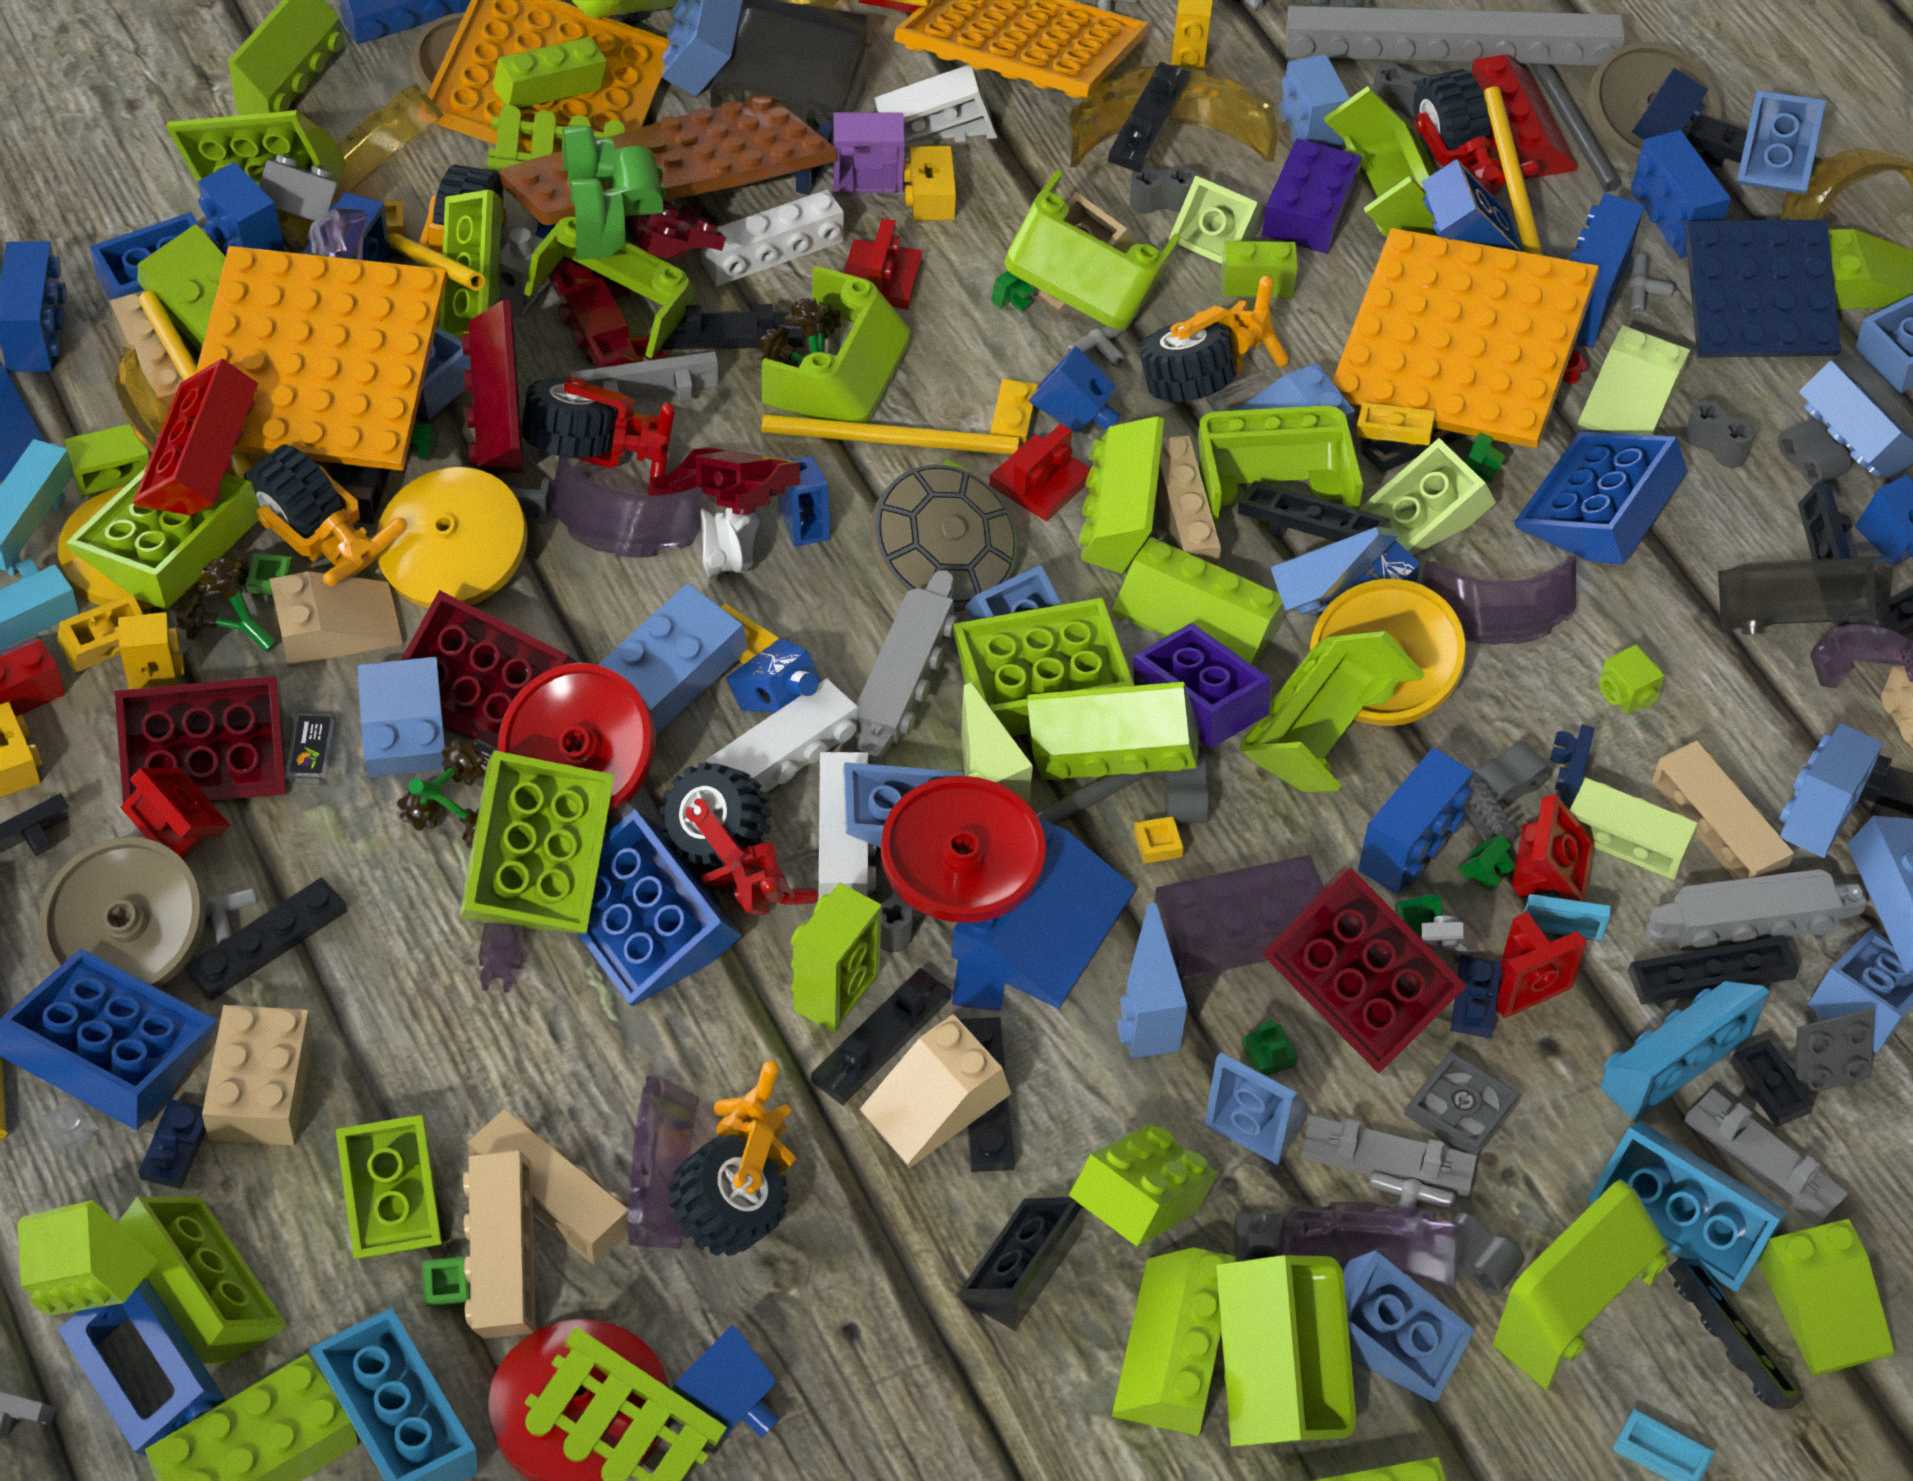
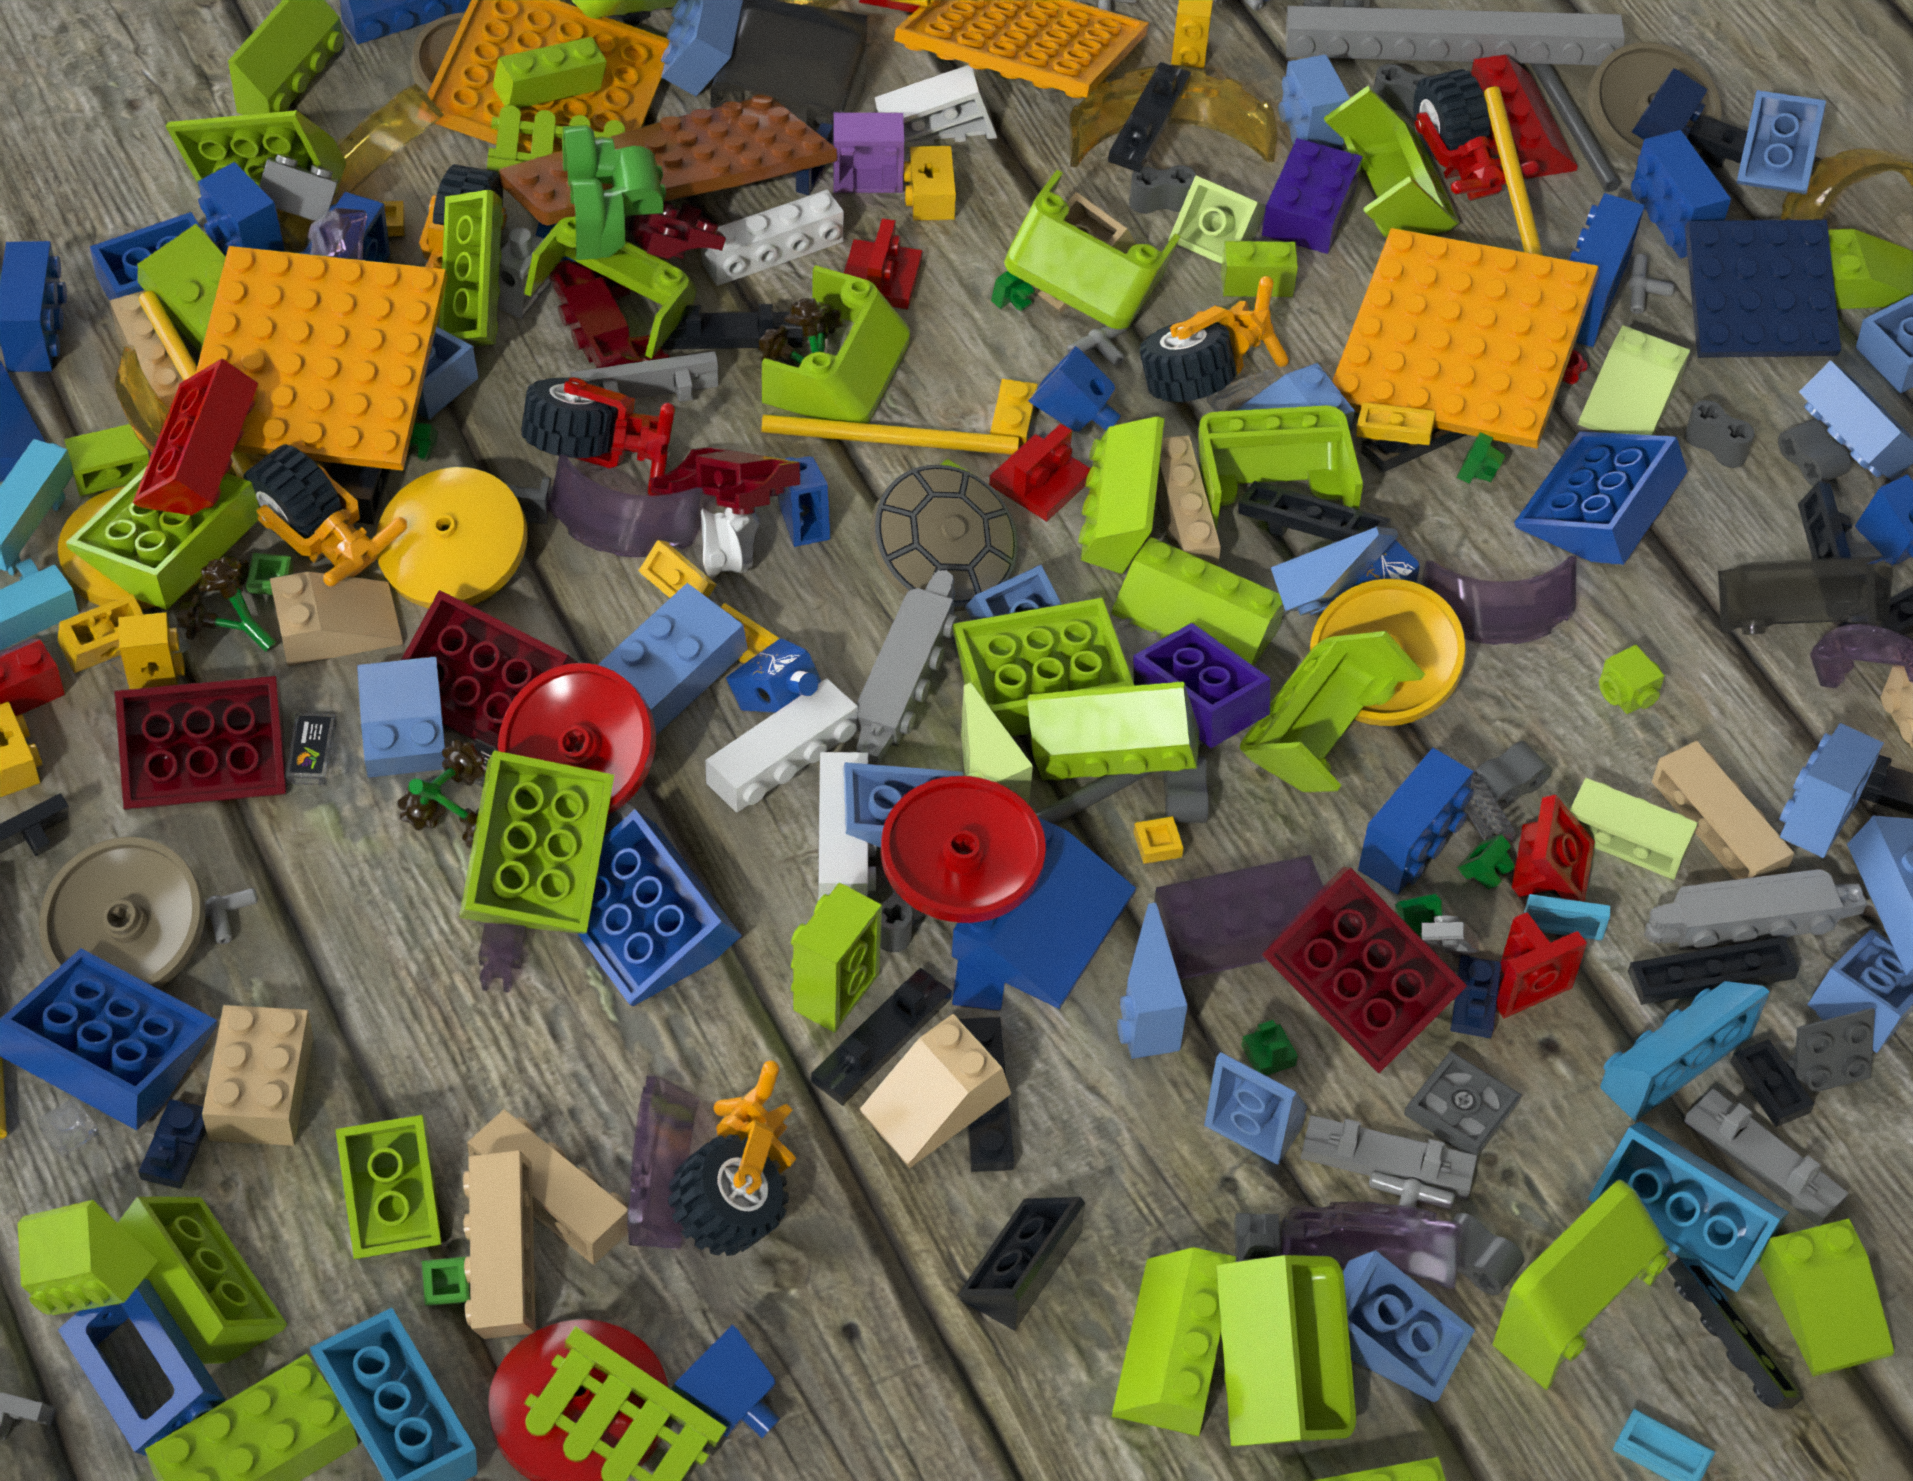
(172, 810): red bracket -> none
(266, 938): black plate -> none
(433, 259): yellow piece -> none
(494, 391): dark red slope -> none
(671, 571): none -> yellow plate
(718, 822): piece -> none
(1144, 1184): lime brick -> none
(1431, 498): yellowish green slope -> none
(1468, 210): blue brick -> none
(1576, 753): dark blue plate -> none

